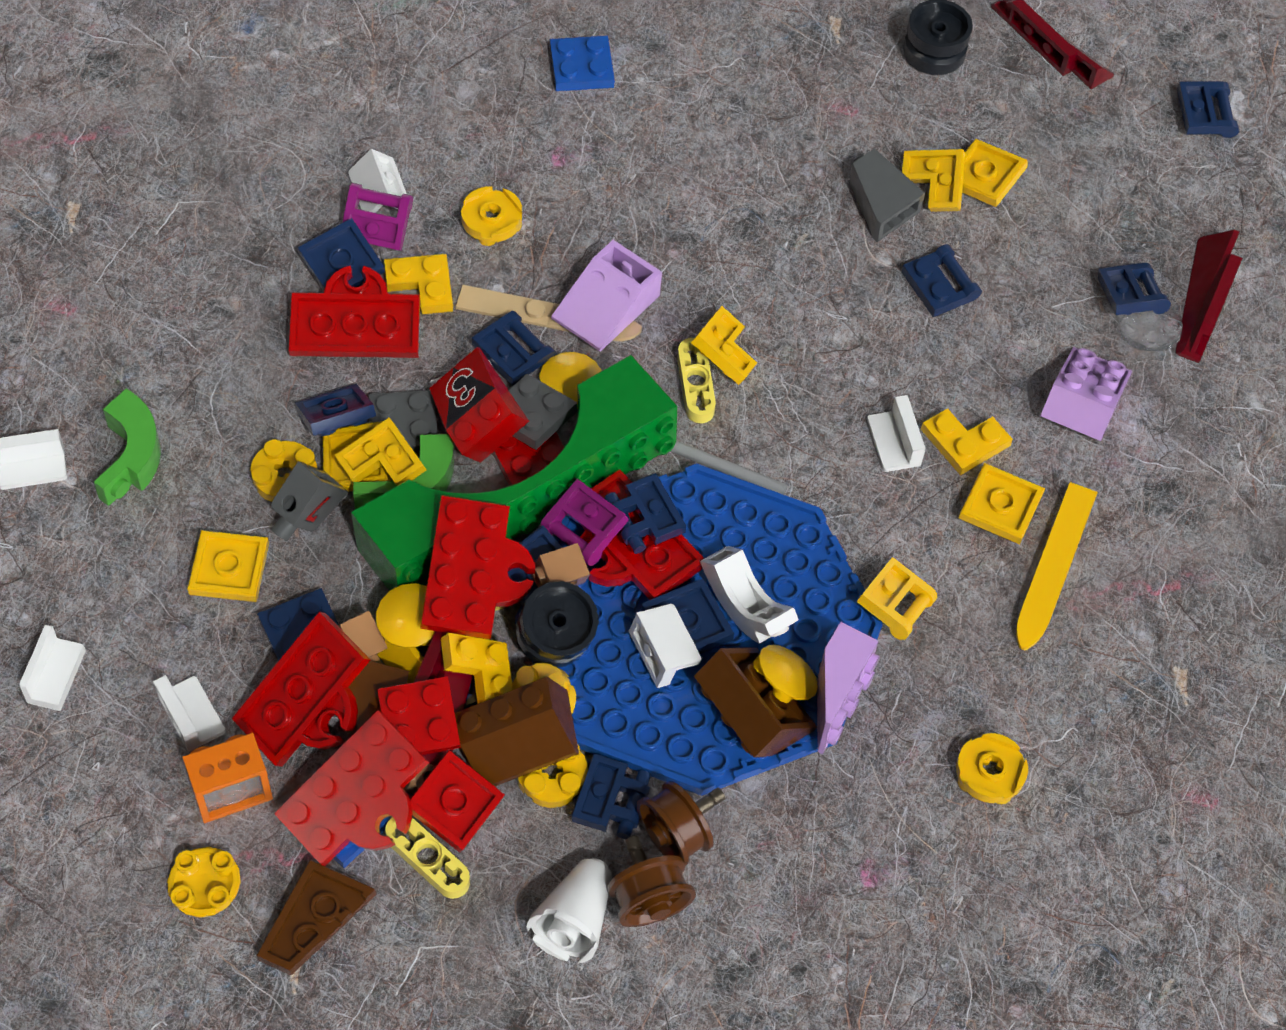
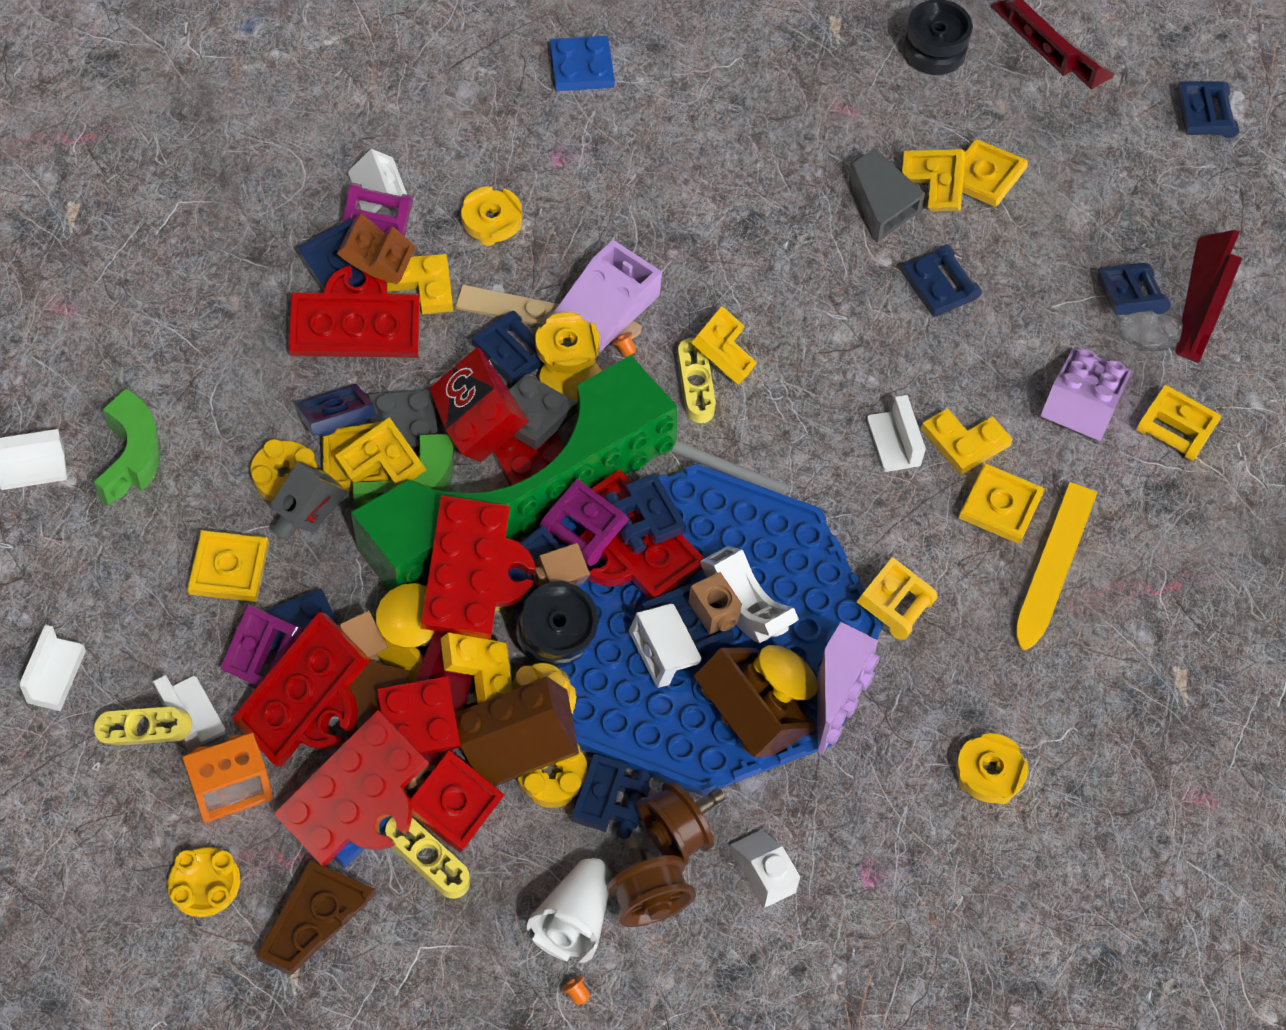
(155, 731): none -> light yellow beam
(254, 641): none -> magenta plate
(376, 252): none -> dark orange slope
(567, 359): none -> yellow plate
(576, 990): none -> orange piece
(625, 344): none -> orange piece
(710, 591): none -> medium nougat brick
(766, 867): none -> white slope
(1183, 415): none -> yellow plate

